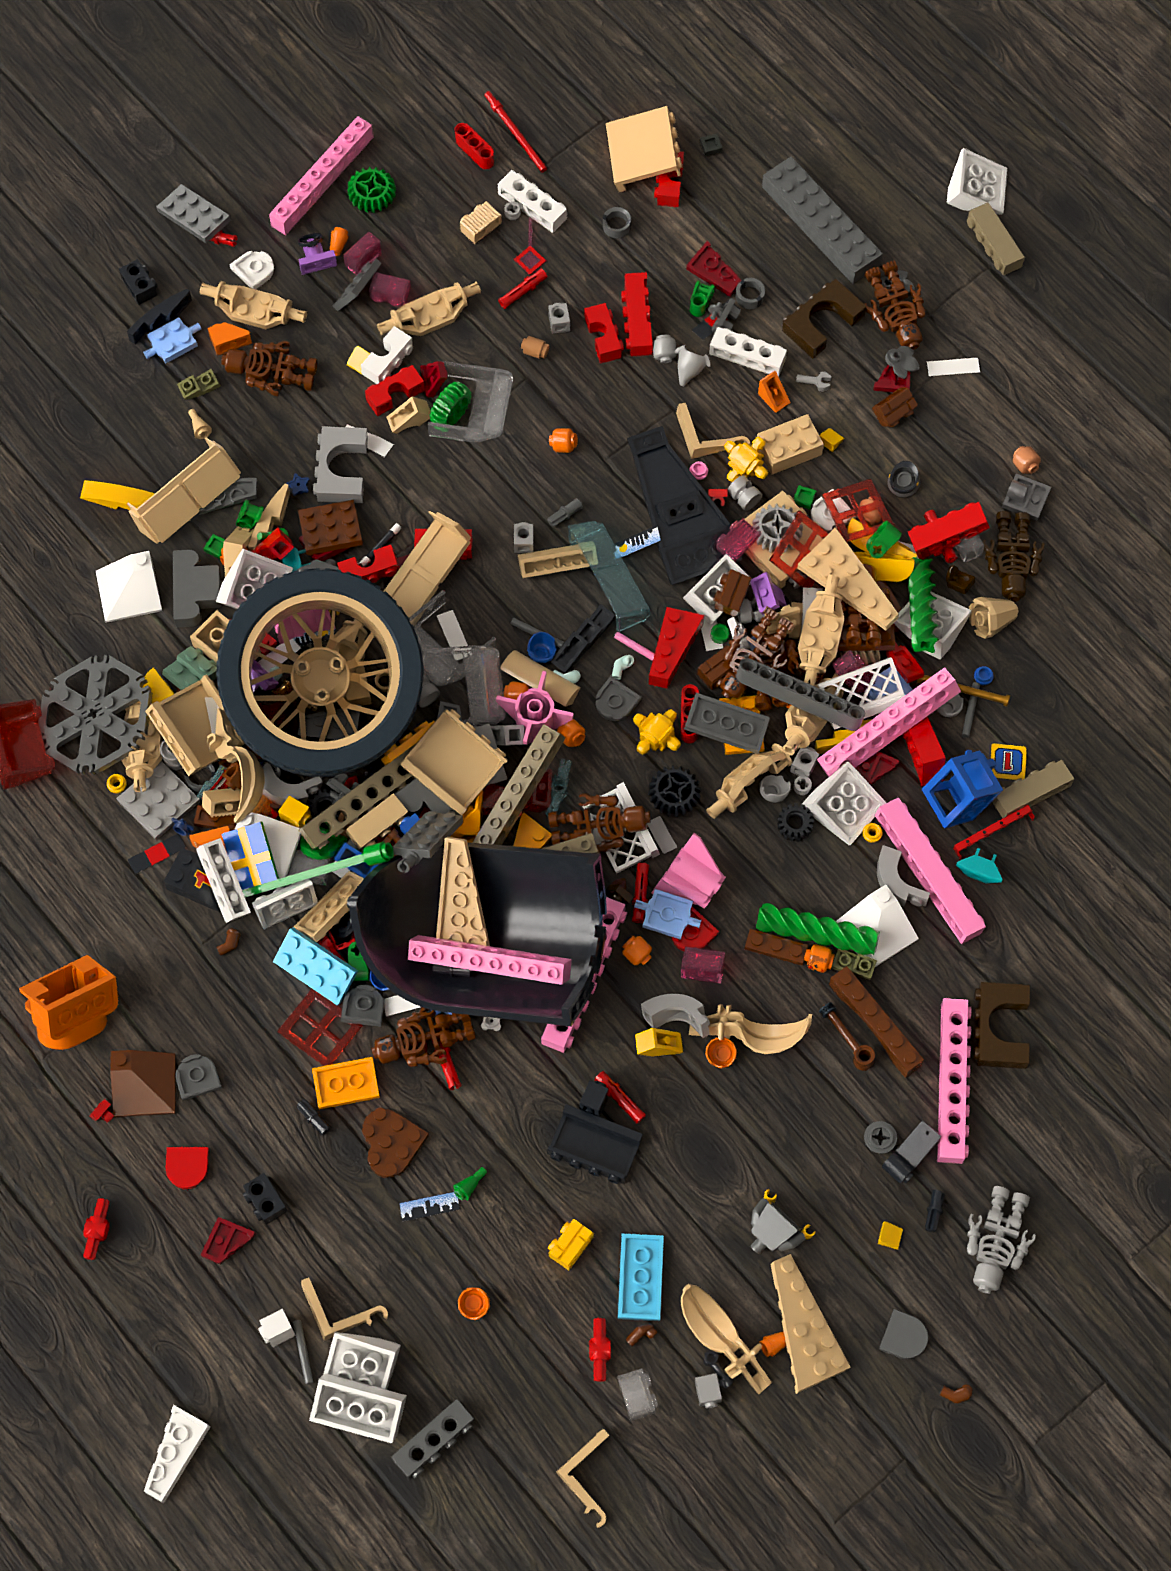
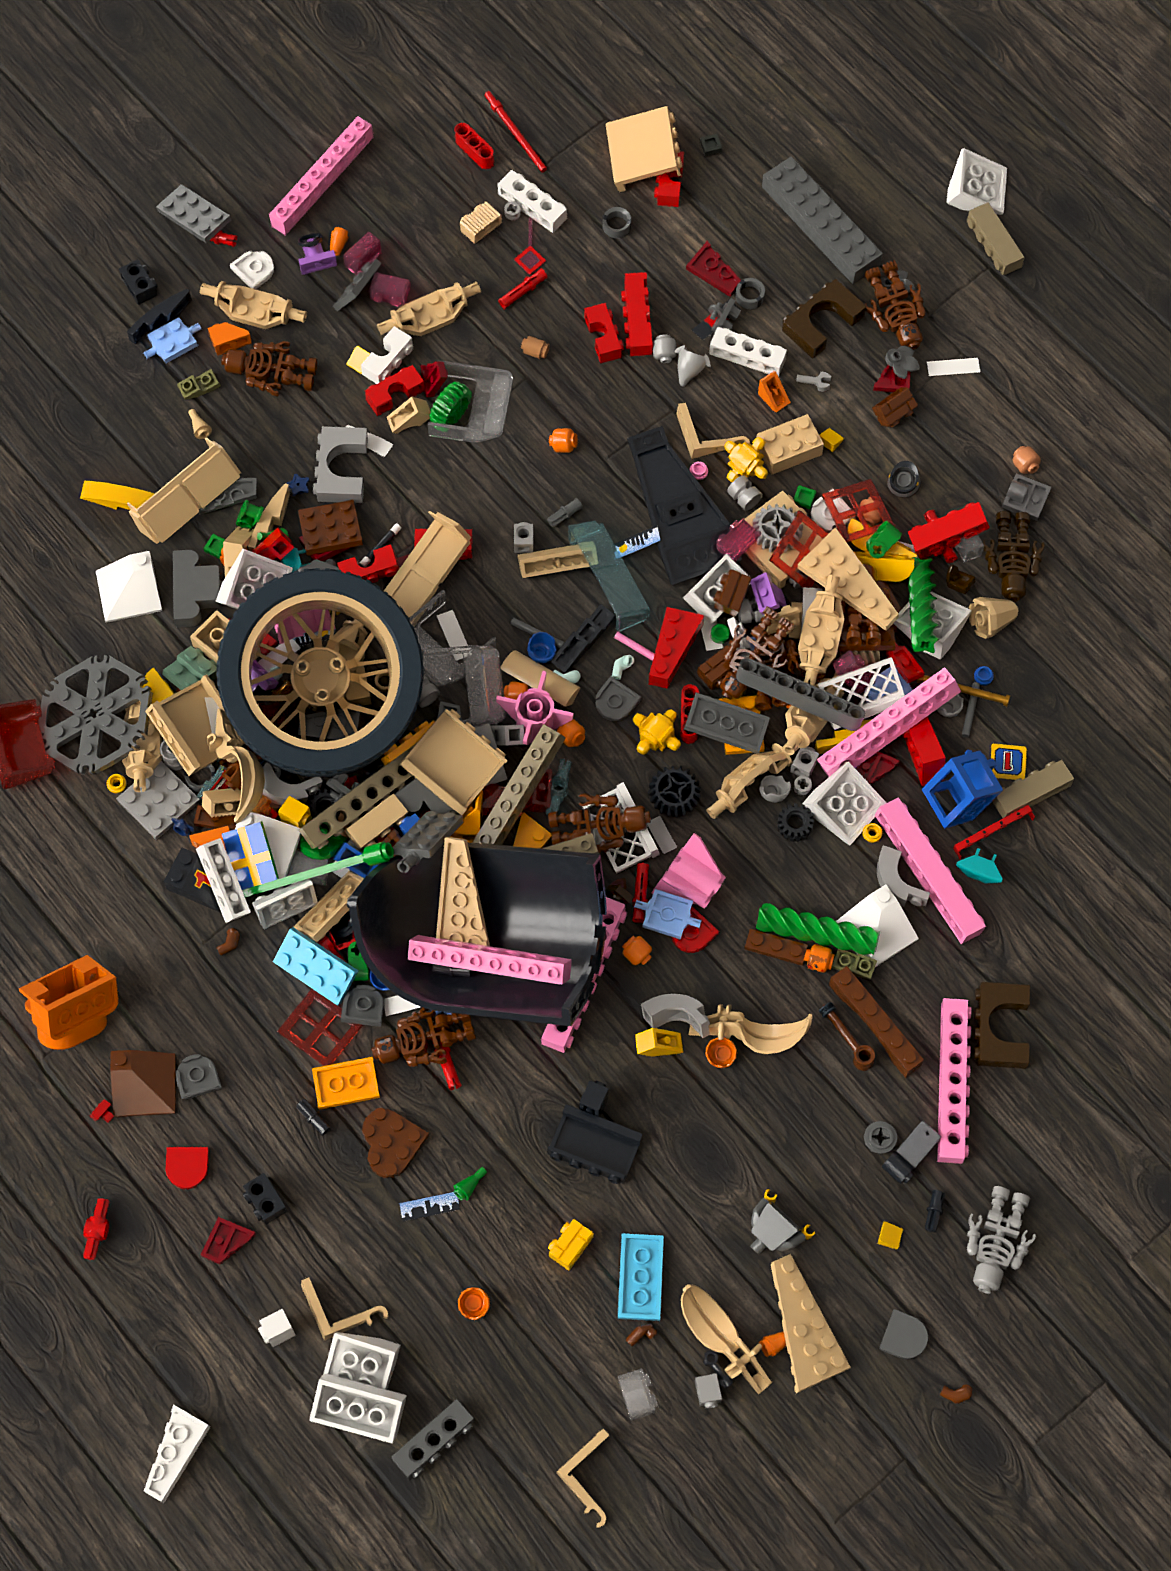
(156, 853): black sticker -> none
(303, 1352): dark grey bar -> none
(368, 185): green gear -> none
(495, 1025): white plate -> none
(559, 324): light grey brick -> none
(599, 1349): red axle -> none
(621, 1098): red pin -> none
(702, 296): green piece -> none
(703, 965): clear pink brick -> none
(718, 494): red tile -> none

